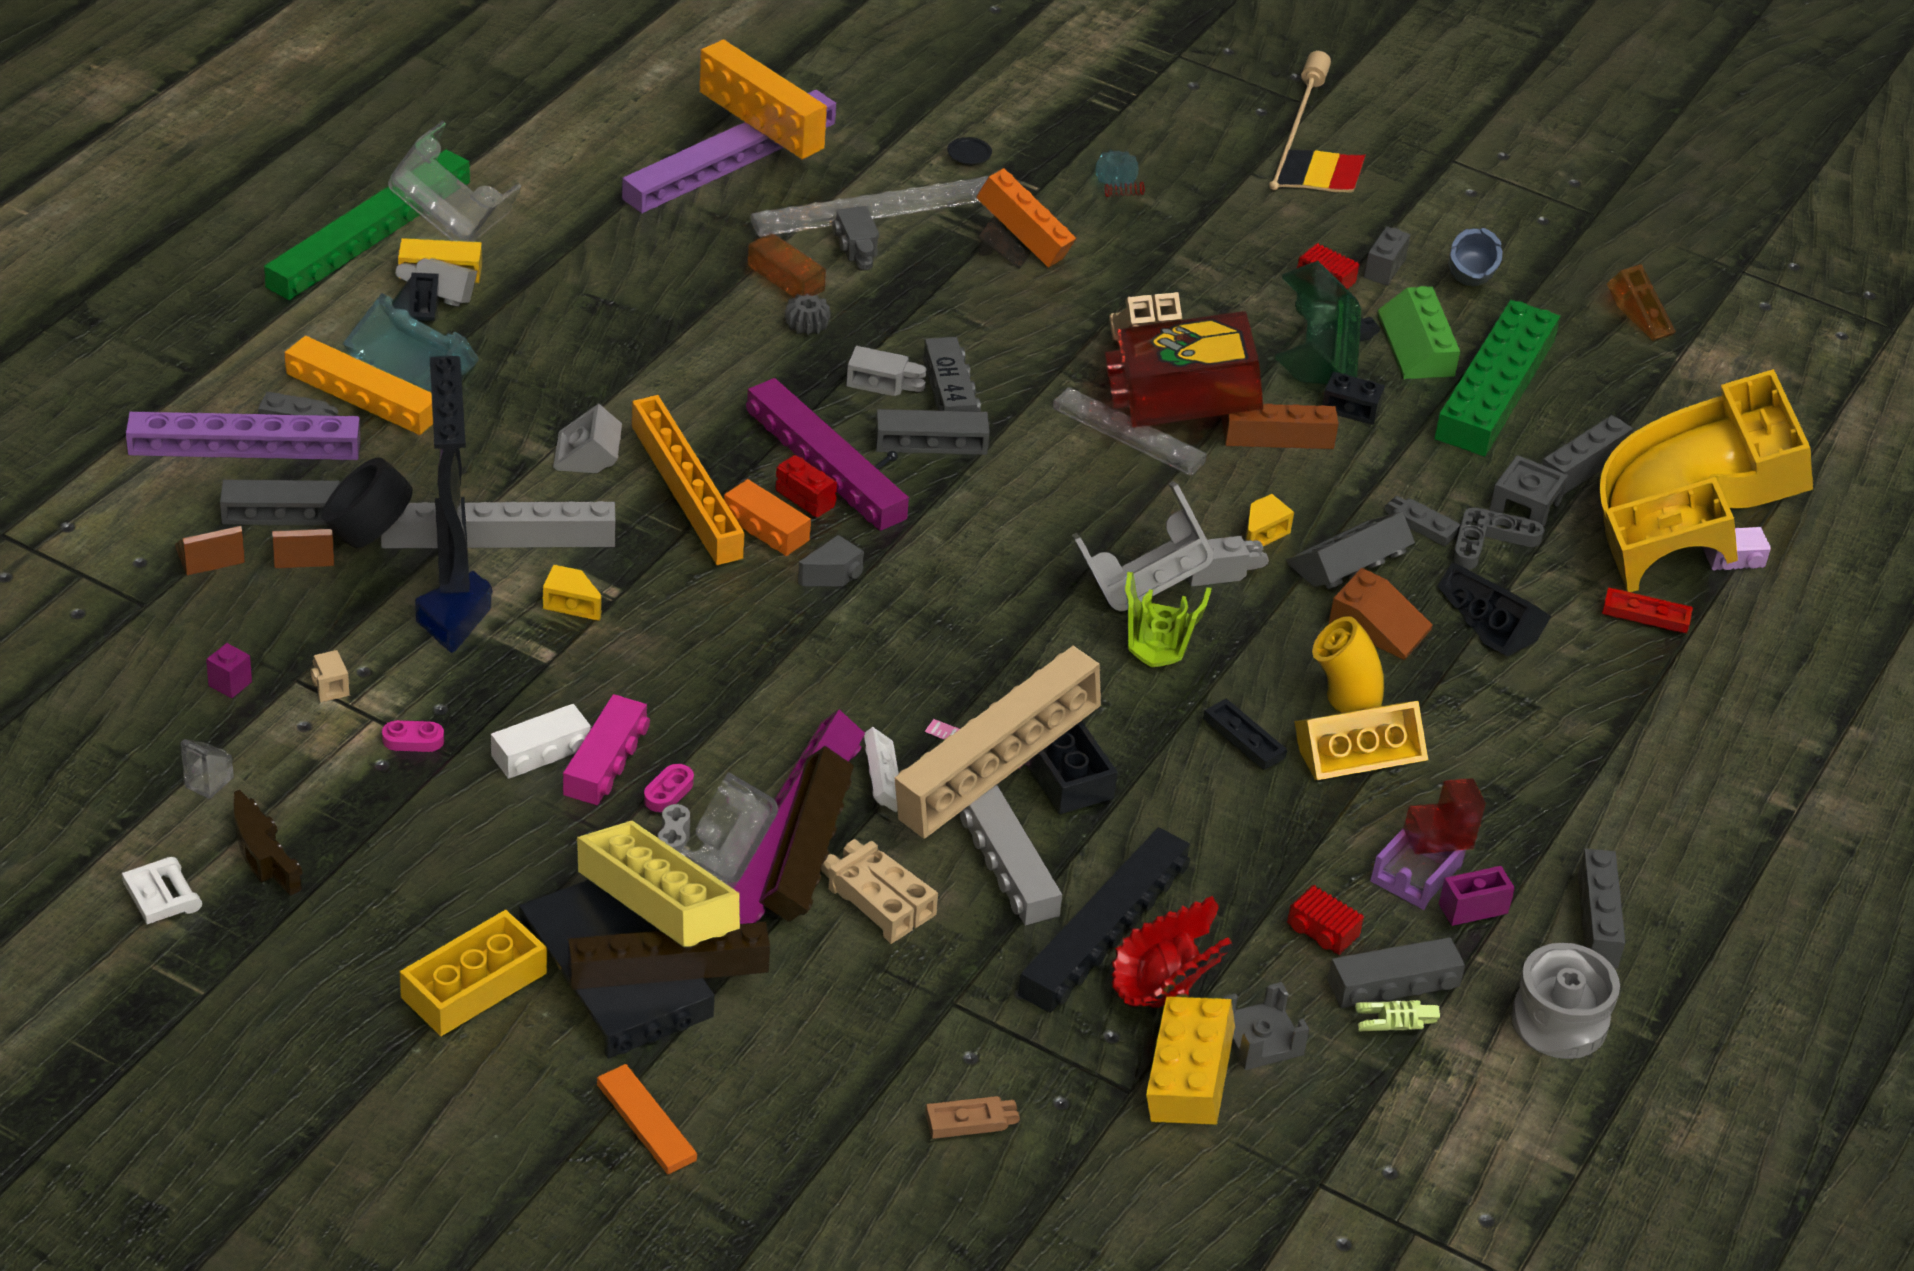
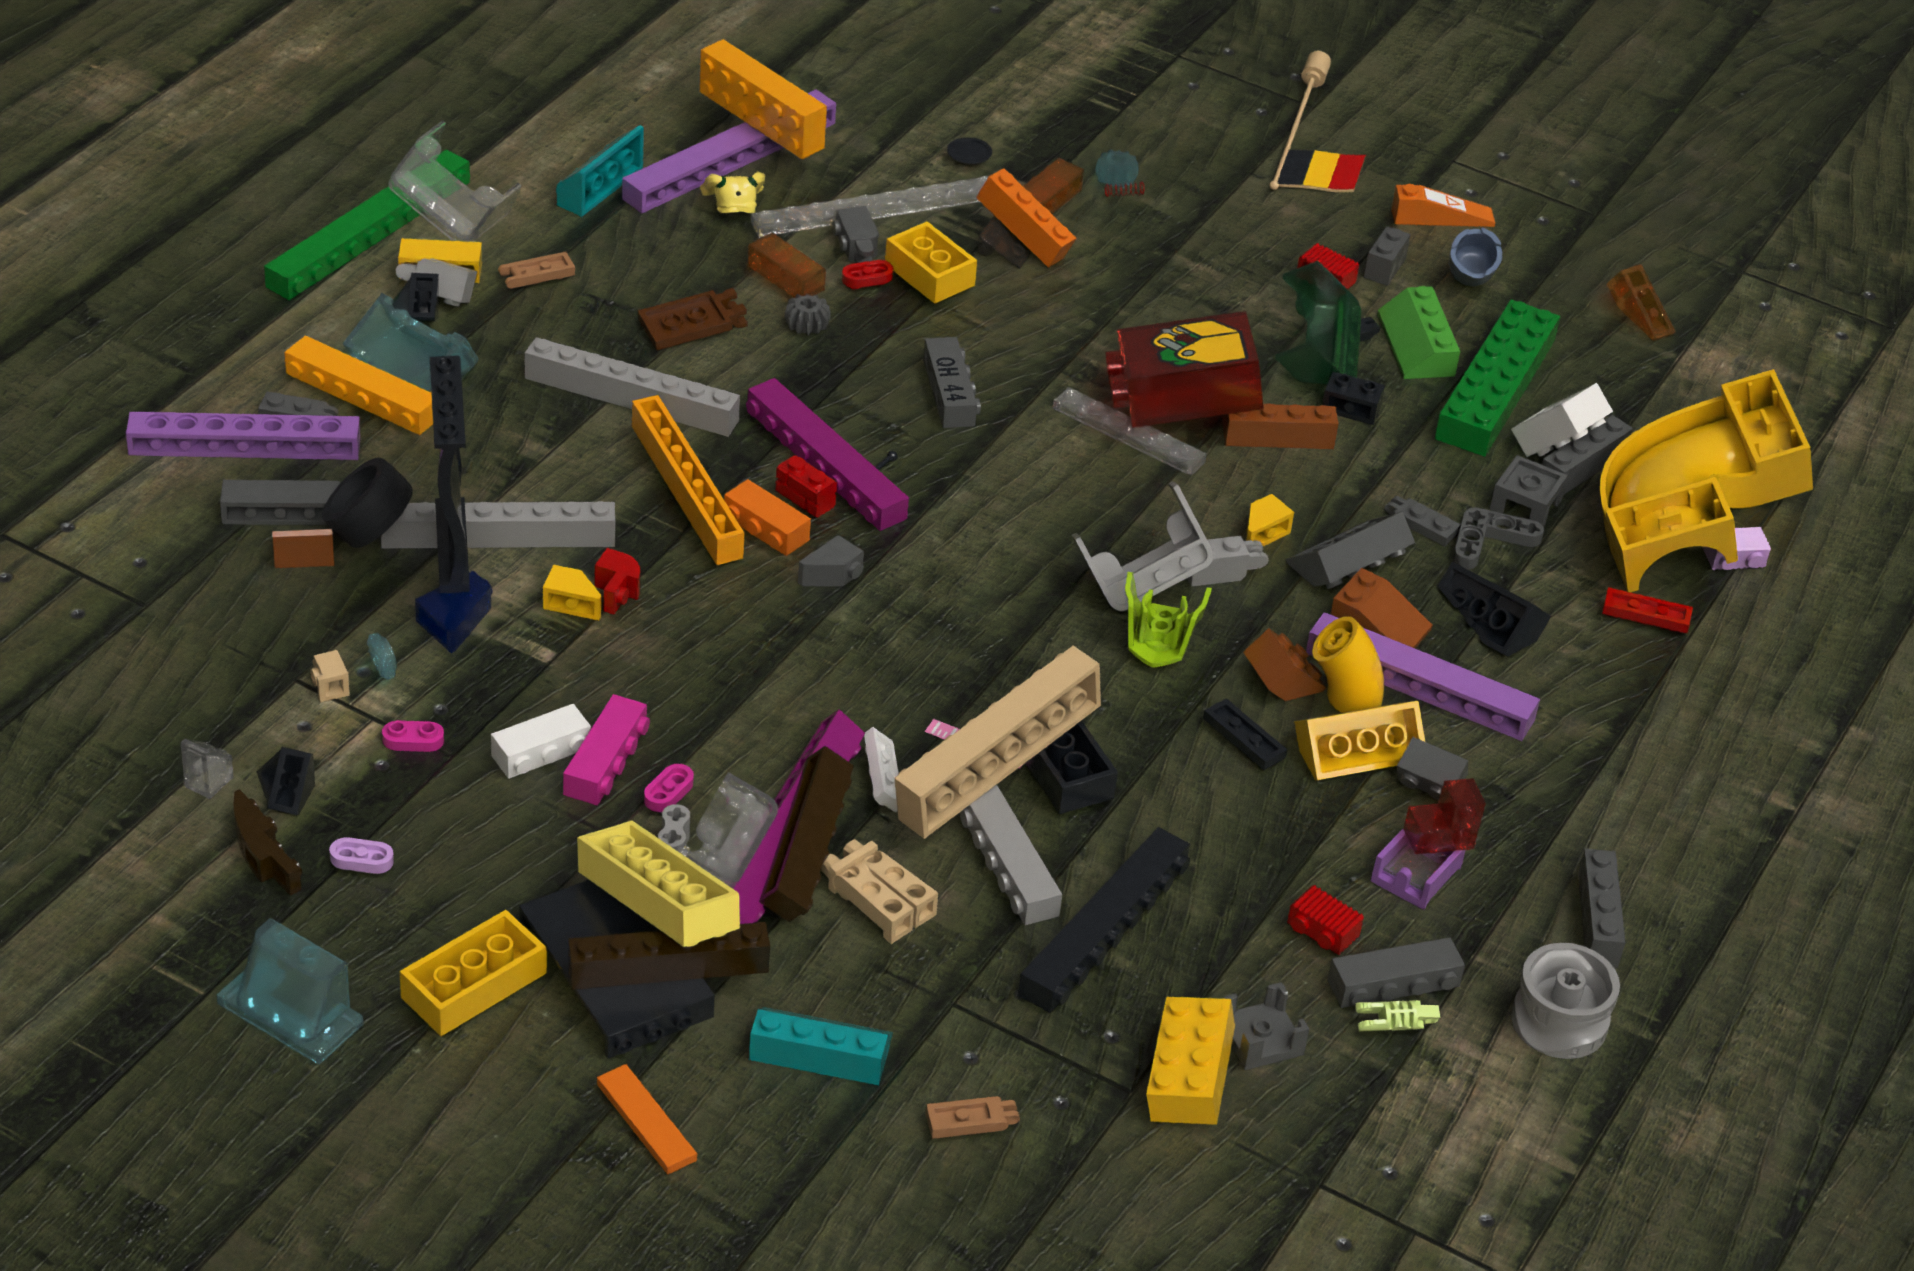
(152, 894): white plate -> none
(211, 550): dark orange slope -> none
(229, 670): magenta brick -> none
(288, 780): none -> black slope
(294, 993): none -> clear light blue windscreen
(361, 855): none -> lavender plate
(382, 655): none -> clear light blue gear
(537, 270): none -> medium nougat hinge
(589, 442): light grey slope -> none
(602, 173): none -> teal slope
(618, 577): none -> red brick
(623, 382): none -> light grey brick
(692, 318): none -> reddish brown tile
(726, 188): none -> light yellow hair
(819, 1045): none -> teal slope
(867, 274): none -> red plate
(884, 372): light grey hinge -> none
(931, 262): none -> yellow brick
(932, 431): dark grey brick -> none
(1056, 184): none -> clear orange brick
(1146, 311): tan hips -> none
(1163, 957): red piece -> none
(1284, 666): none -> dark orange slope
(1427, 206): none -> orange slope
(1428, 767): none -> dark grey brick
(1448, 685): none -> medium lavender brick
(1476, 895): magenta brick -> none
(1562, 421): none -> white brick

